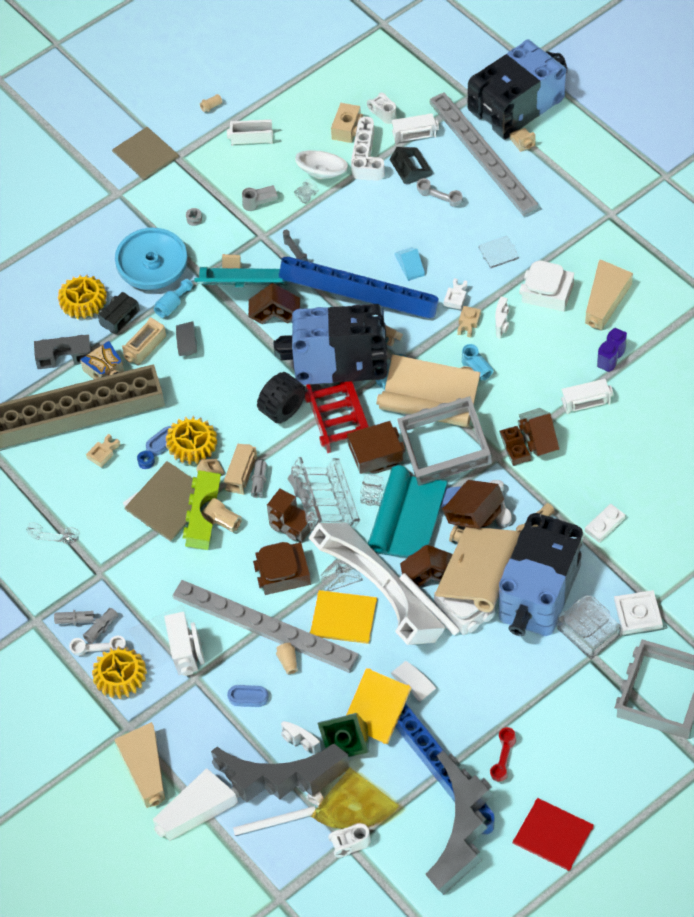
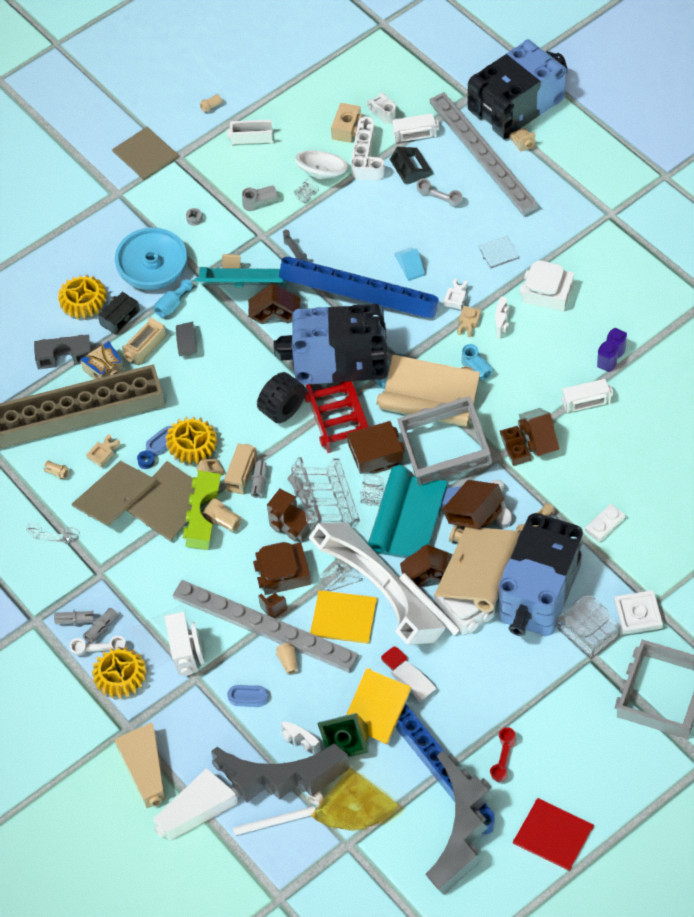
(60, 471): none -> tan pin
(114, 493): none -> dark tan piece
(273, 605): none -> reddish brown panel
(348, 840): white piece -> none
(391, 333): tan tile -> none
(393, 658): none -> red piece
(607, 292): tan slope -> none

